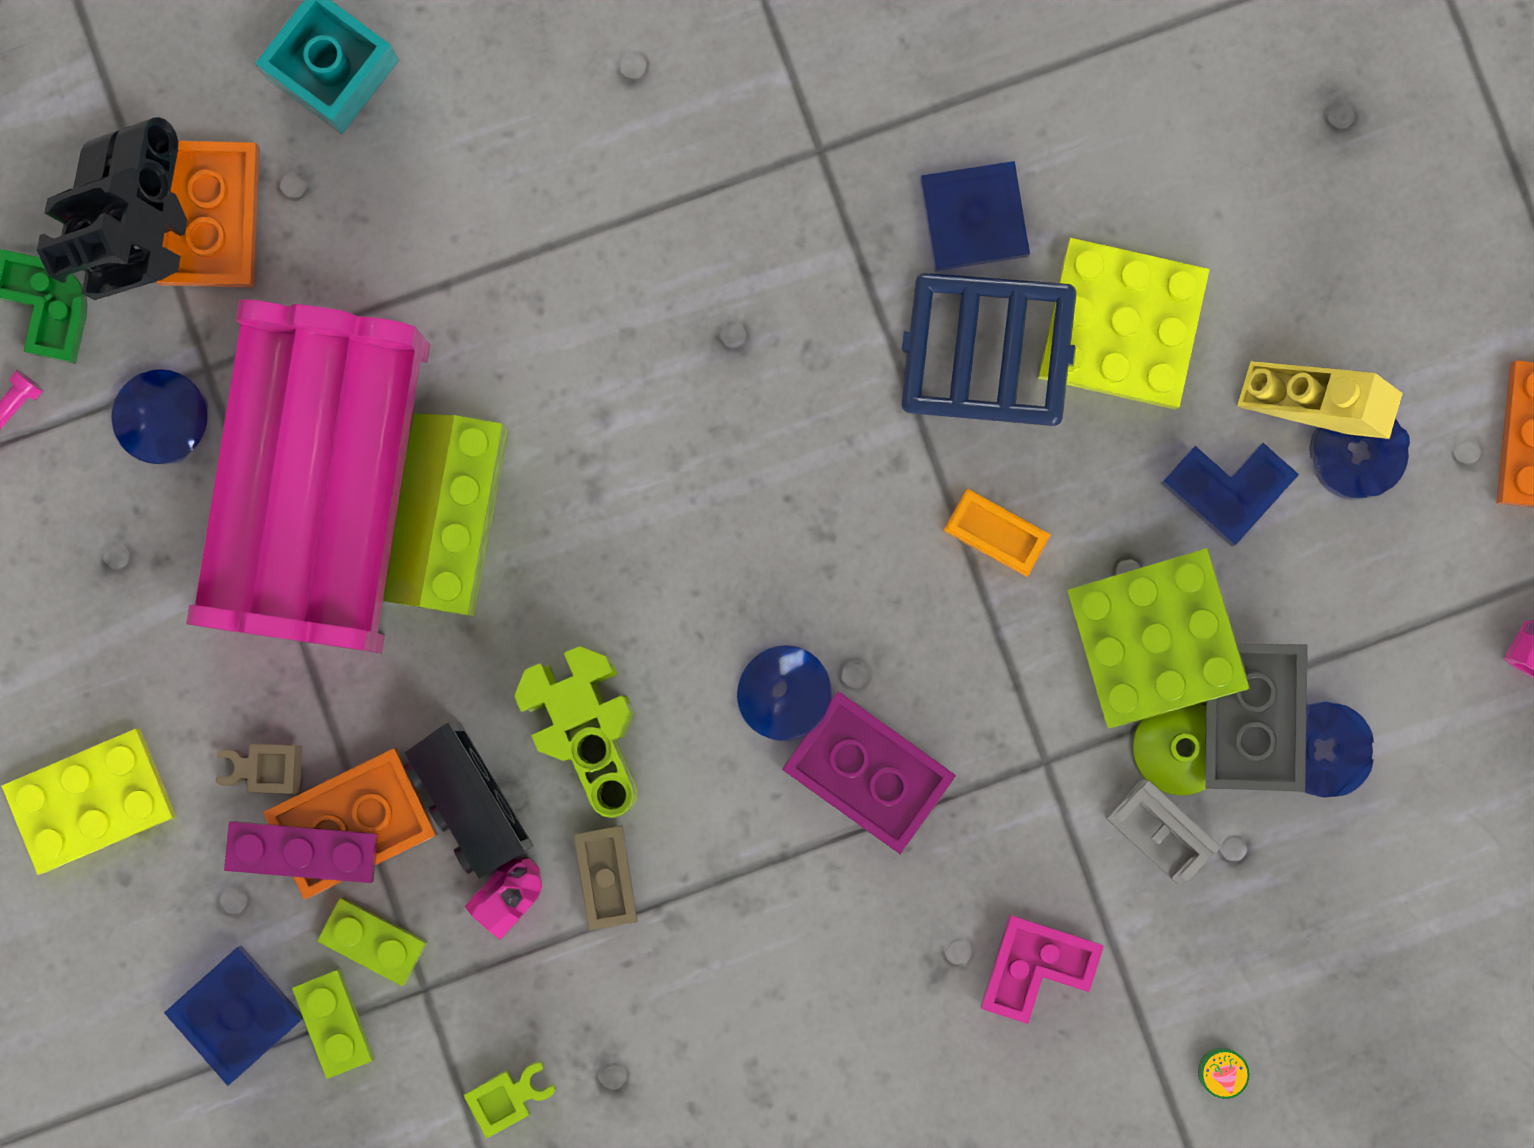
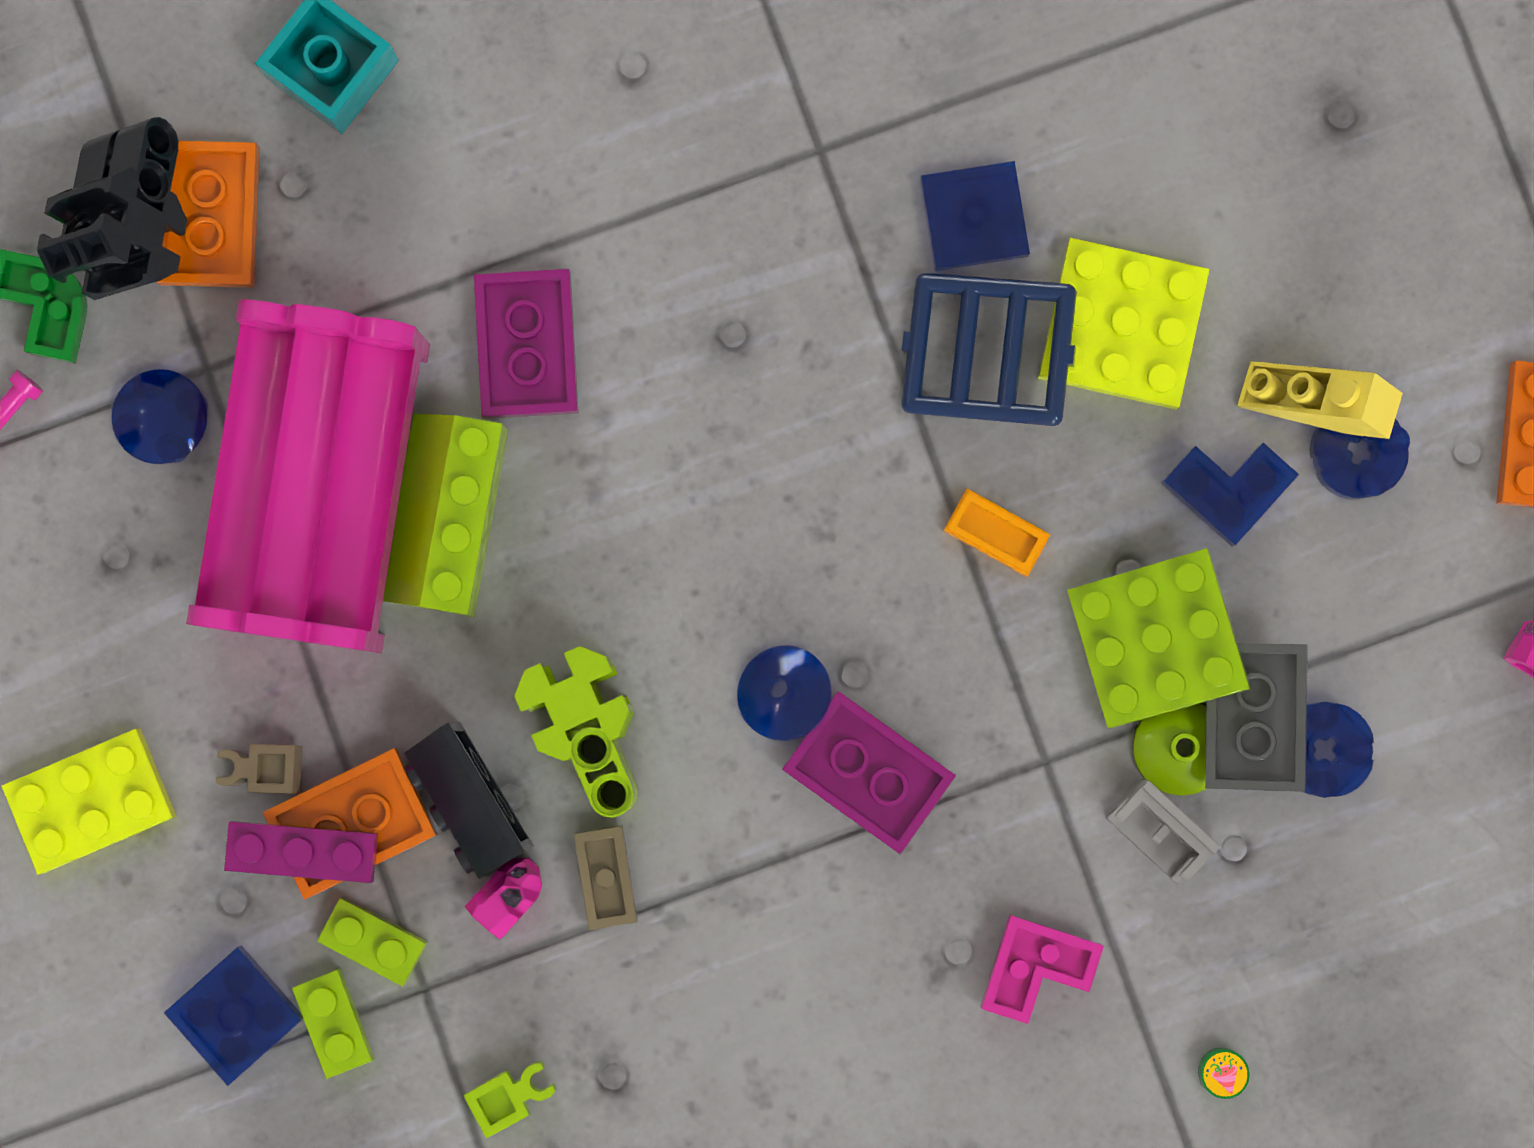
(526, 343): none -> magenta plate

